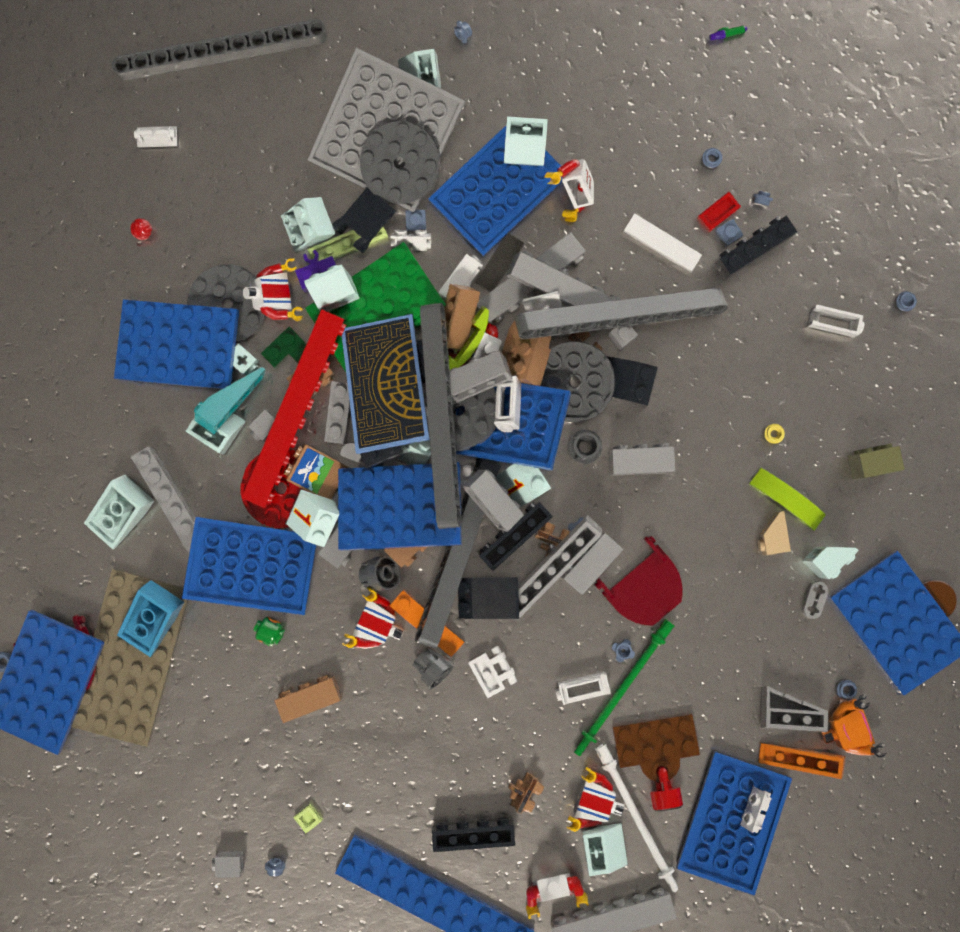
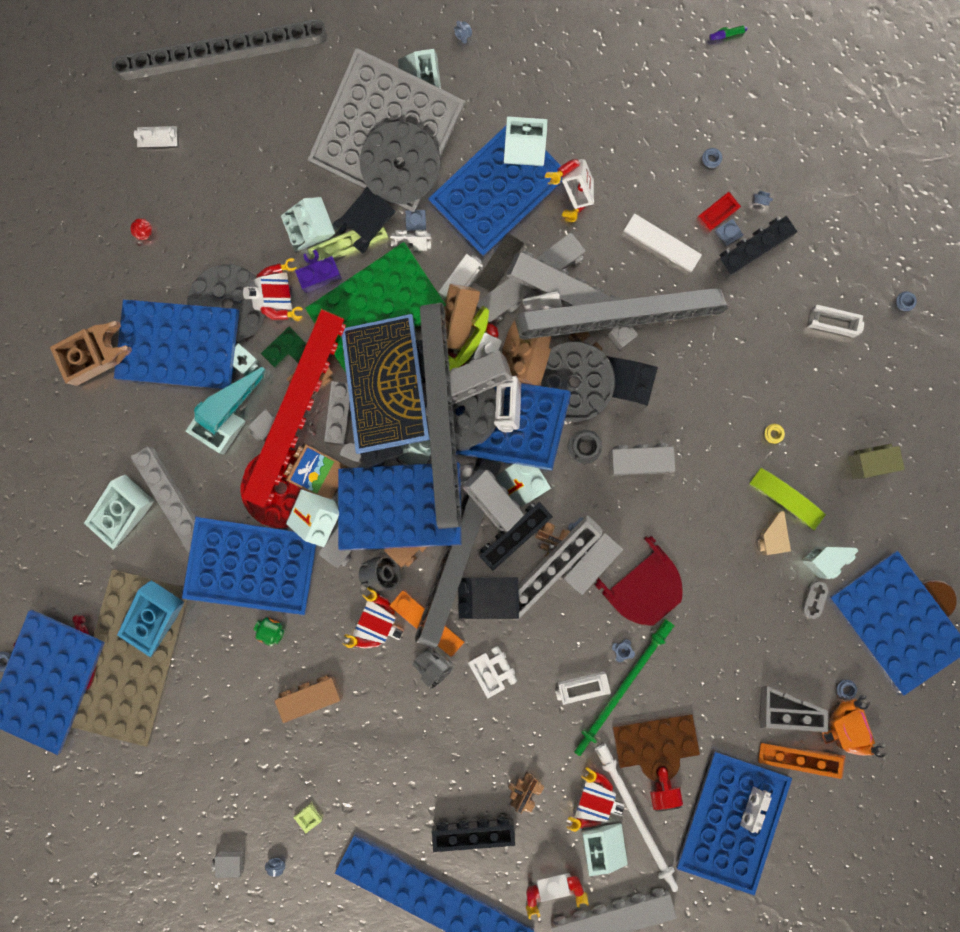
(88, 353): none -> medium nougat brick
(332, 288): light aqua slope -> none

